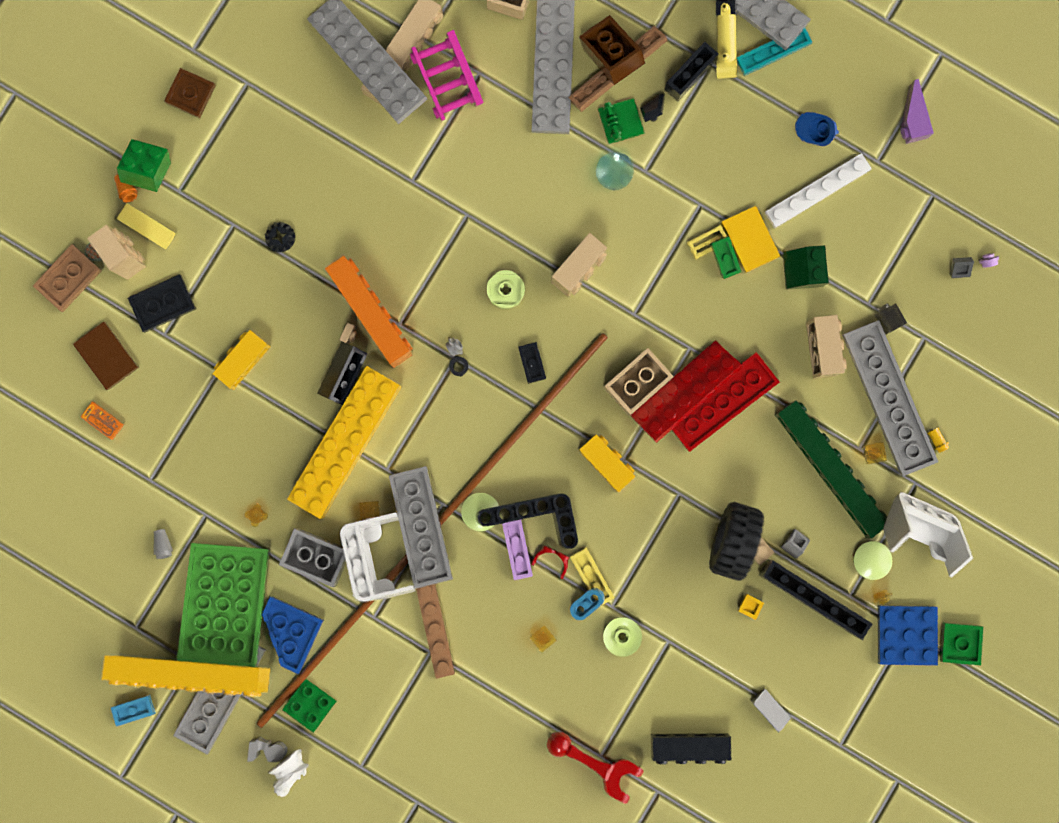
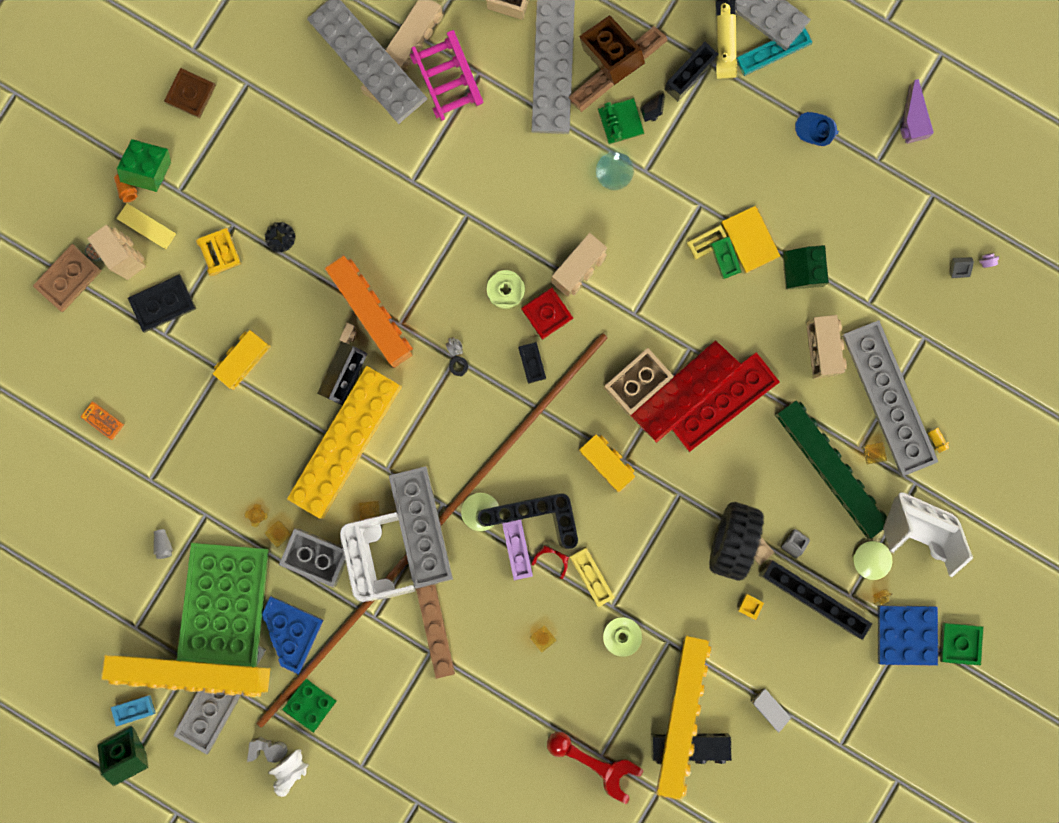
(105, 356): reddish brown tile -> none
(122, 757): none -> dark green slope
(223, 248): none -> yellow plate
(278, 533): none -> clear yellow plate
(547, 313): none -> red plate
(588, 603): dark azure plate -> none
(682, 718): none -> yellow brick
(818, 190): white plate -> none
(890, 318): clear smoke brick -> none

